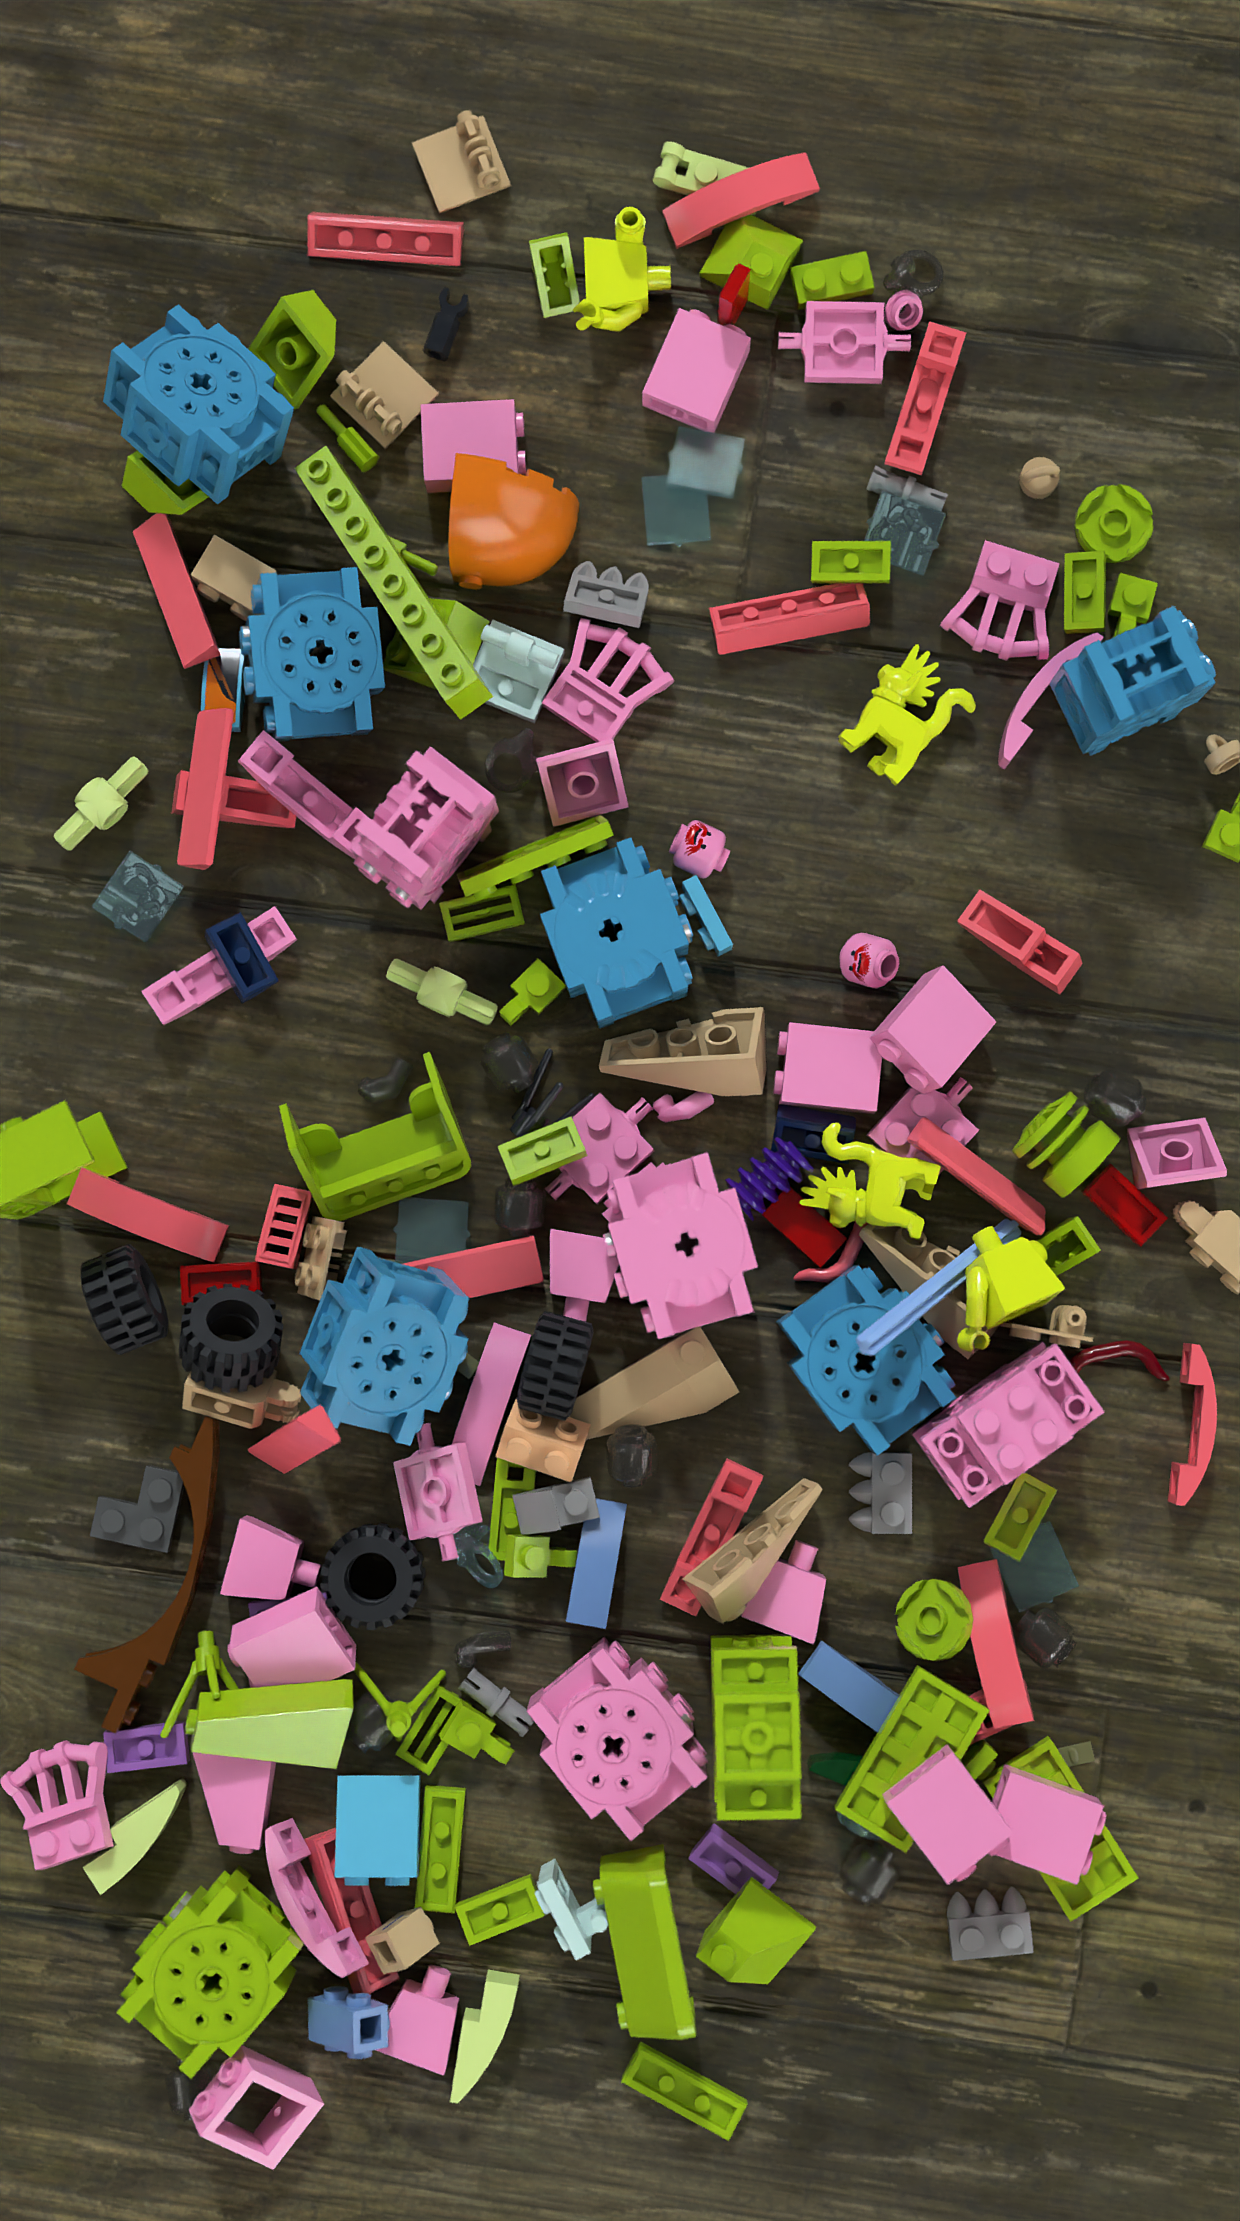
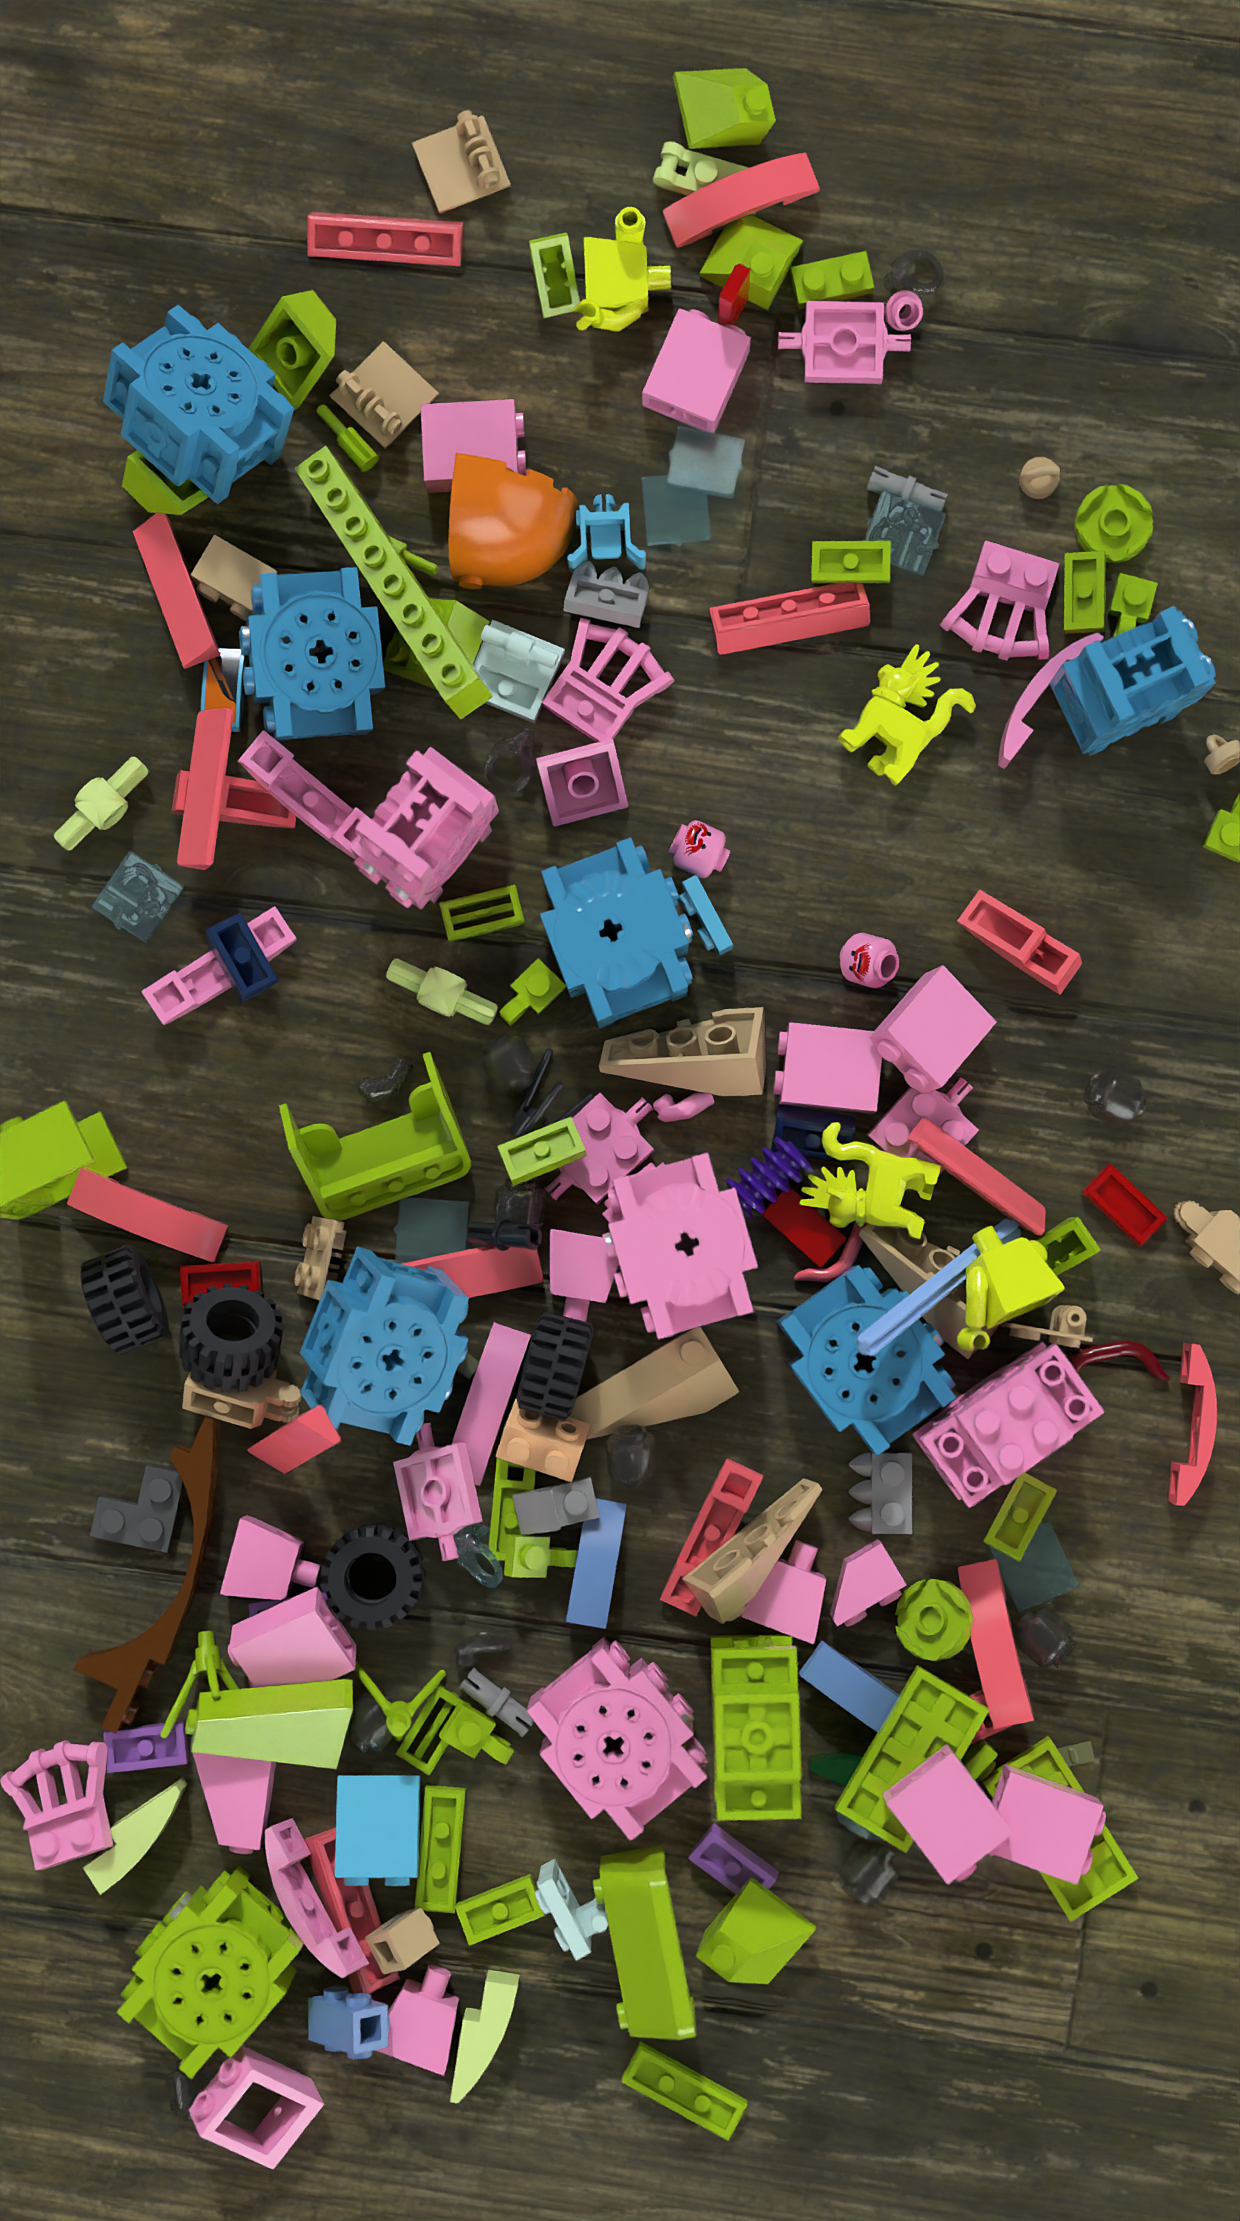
(291, 1260): coral slope -> none
(445, 327): black bar -> none
(504, 1234): none -> black axle
(550, 850): lime plate -> none
(605, 534): none -> medium azure piece
(723, 107): none -> lime slope
(863, 1581): none -> bright pink slope
(925, 398): coral slope -> none
(988, 1929): light grey plate -> none
(1065, 1144): lime wheel -> none
(1174, 1153): bright pink slope -> none

